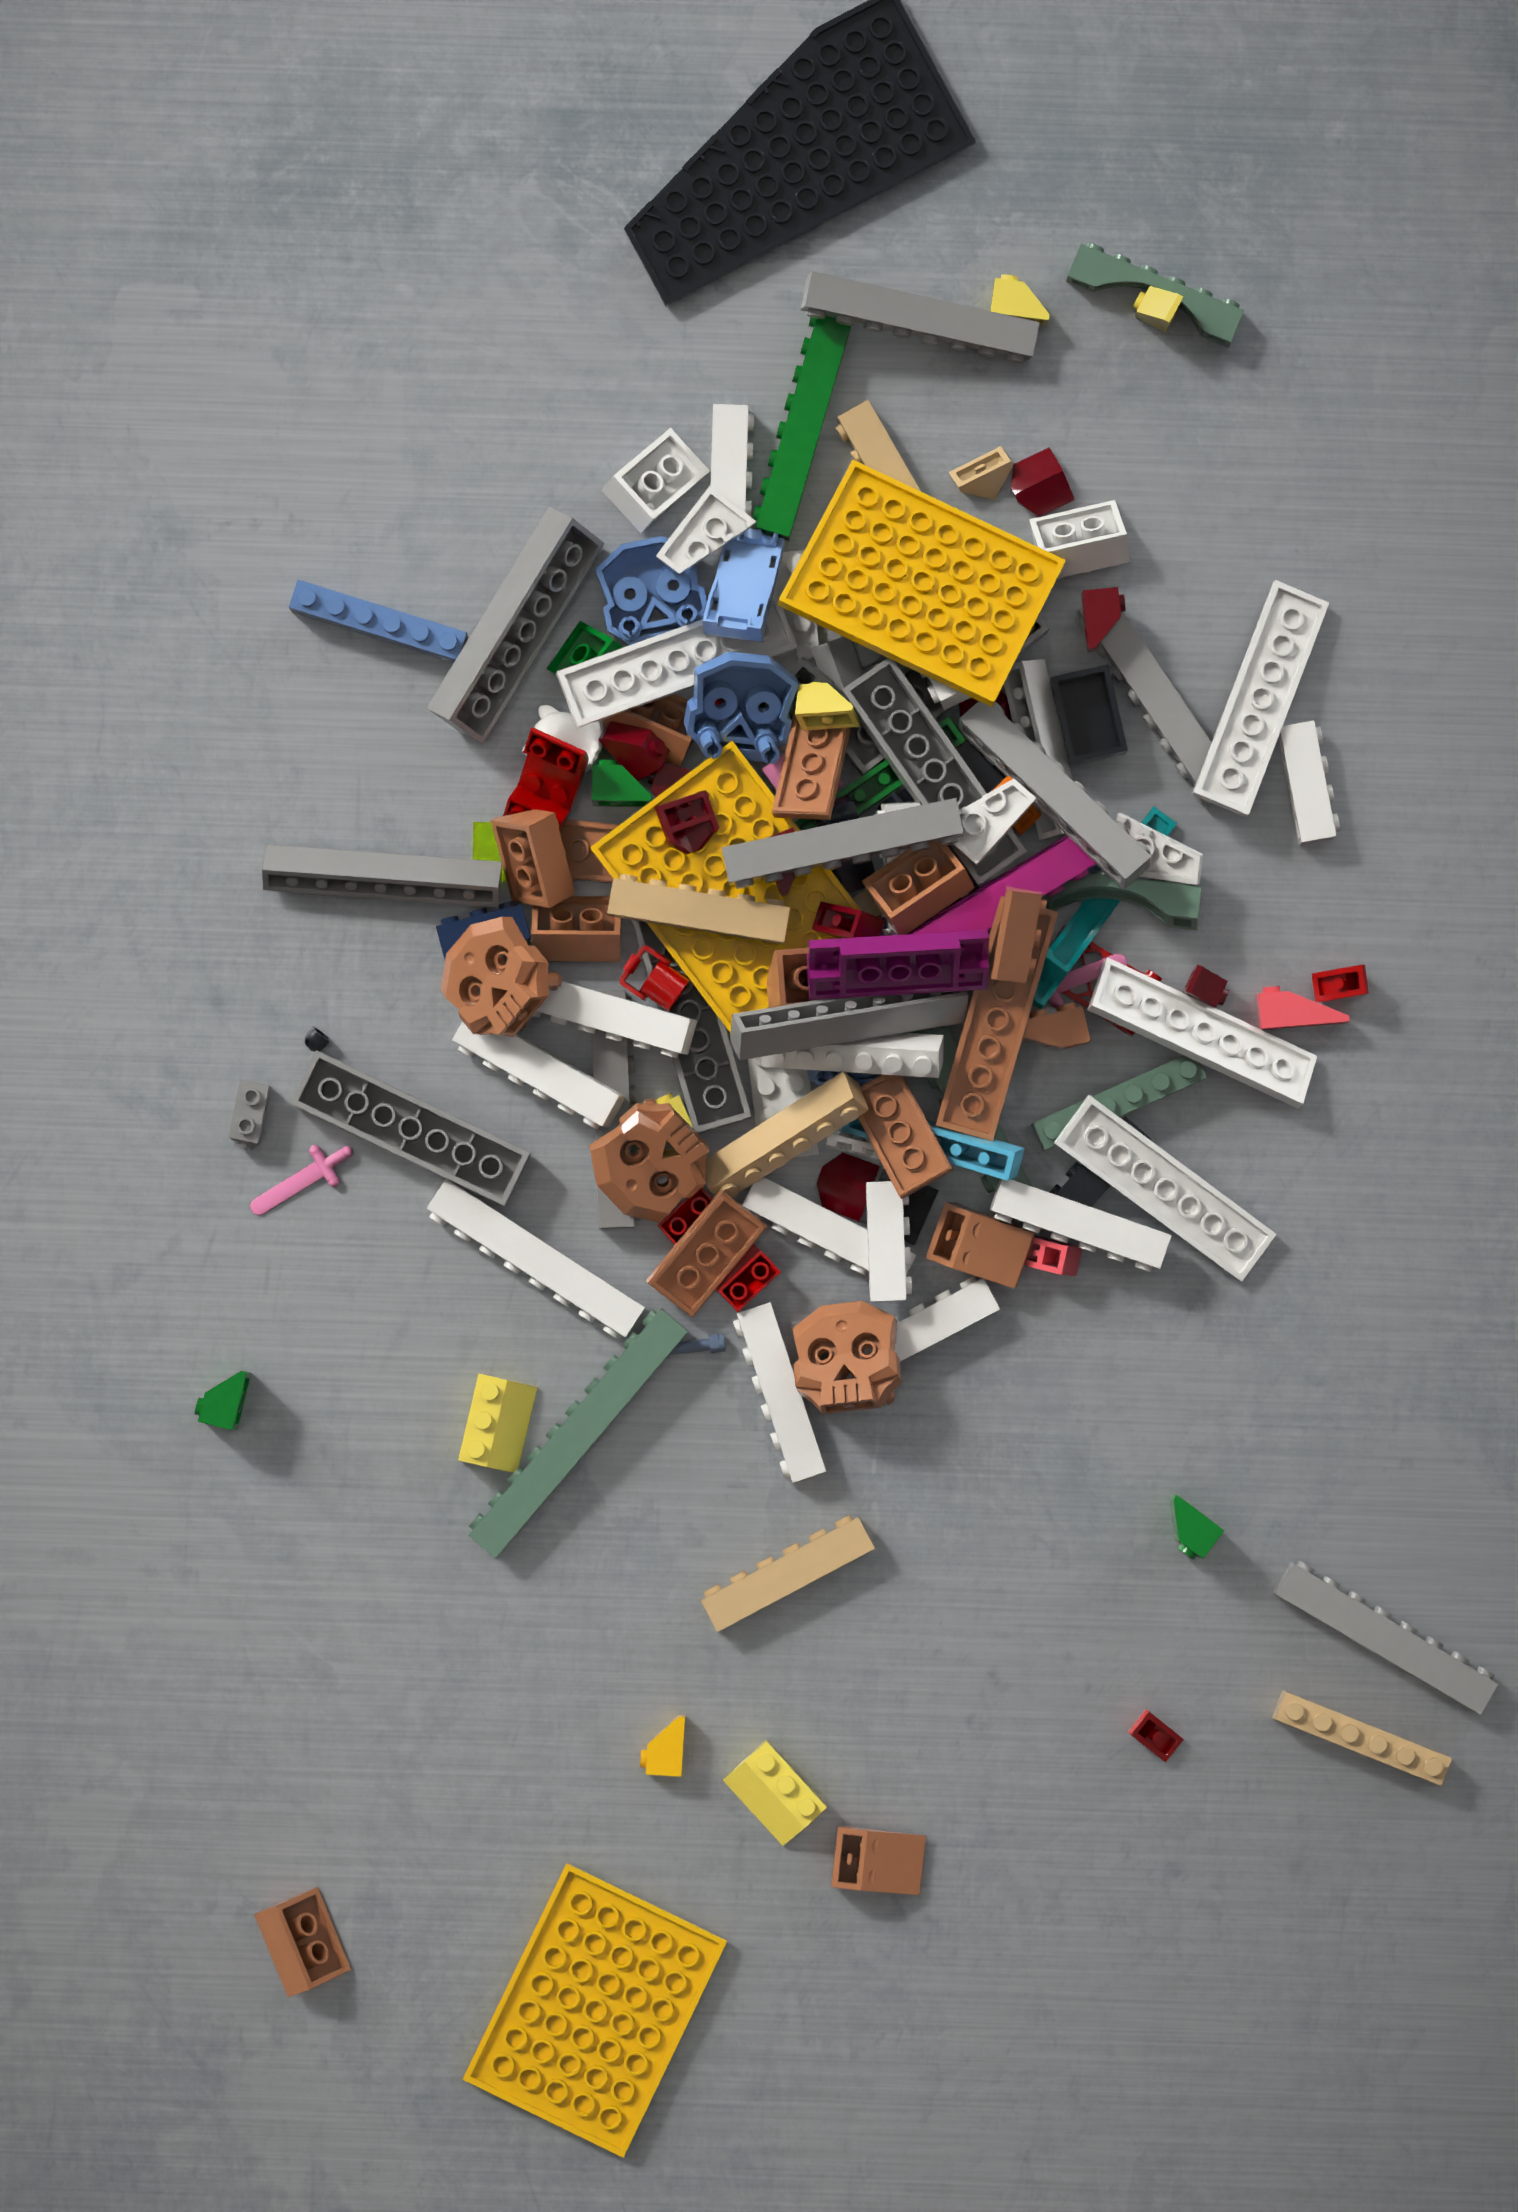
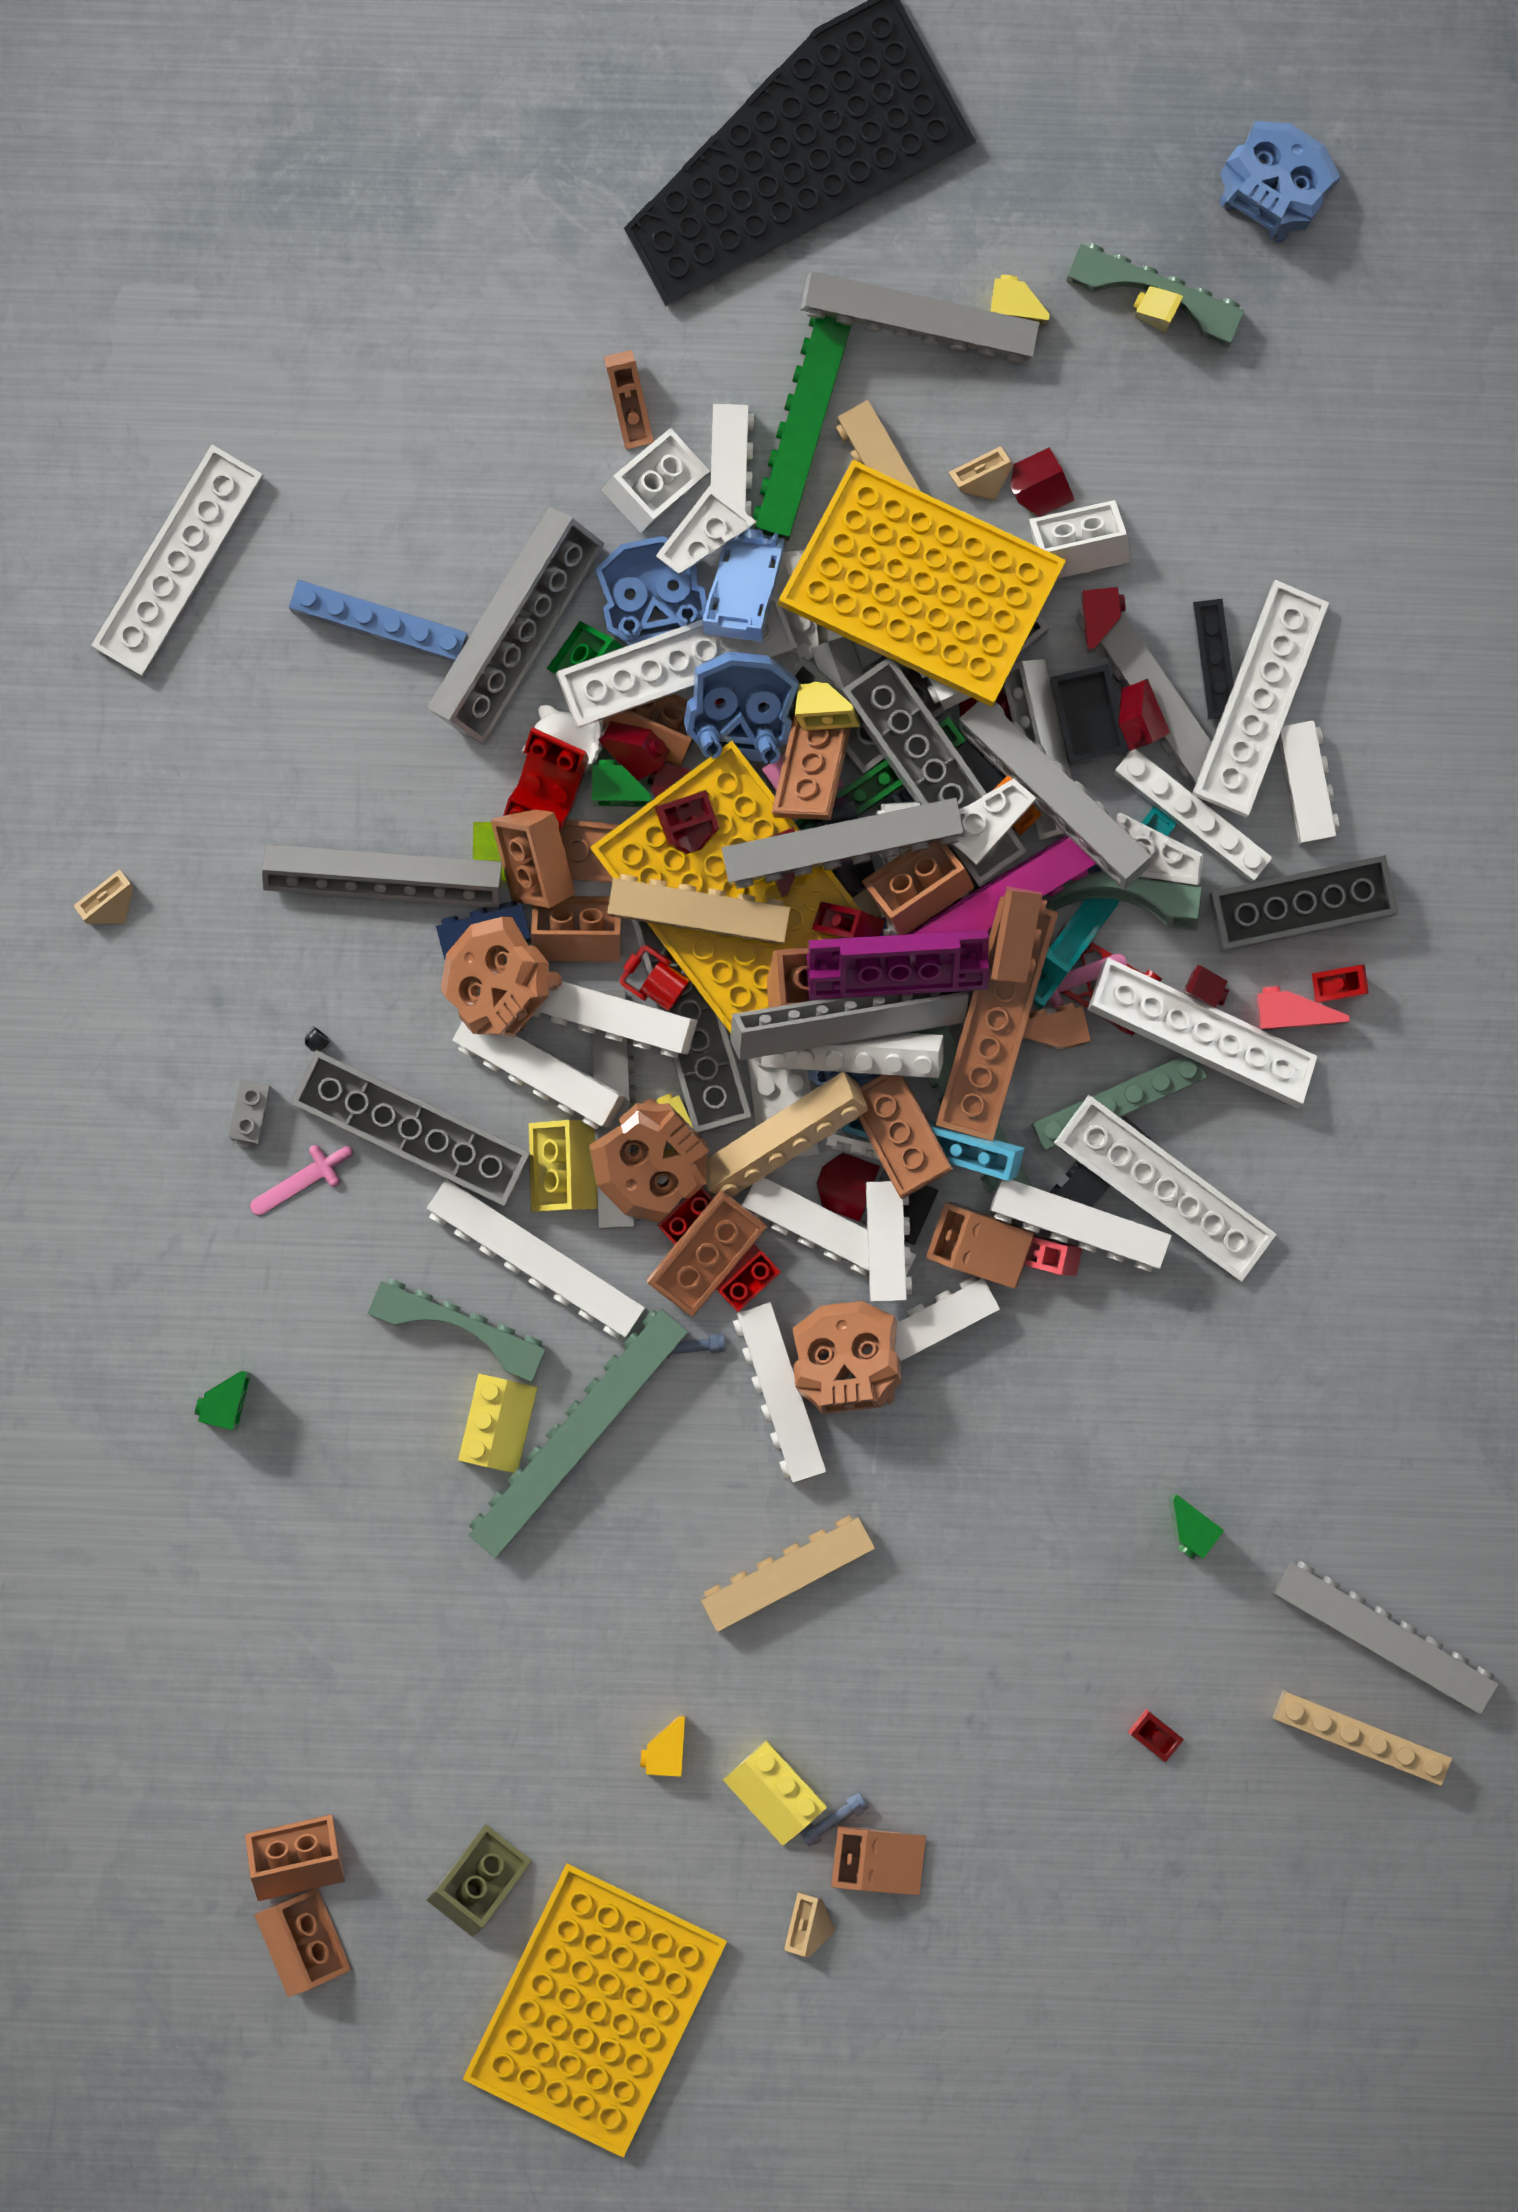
(107, 902): none -> tan slope
(177, 560): none -> white plate
(294, 1857): none -> nougat slope
(399, 1307): none -> sand green arch
(479, 1880): none -> olive slope
(561, 1166): none -> light yellow slope
(628, 399): none -> nougat slope
(808, 1926): none -> tan slope
(856, 1805): none -> sand blue bar
(1141, 715): none -> dark red slope
(1192, 815): none -> white brick
(1213, 655): none -> black plate
(1270, 190): none -> medium blue brick
(1303, 903): none -> dark grey brick

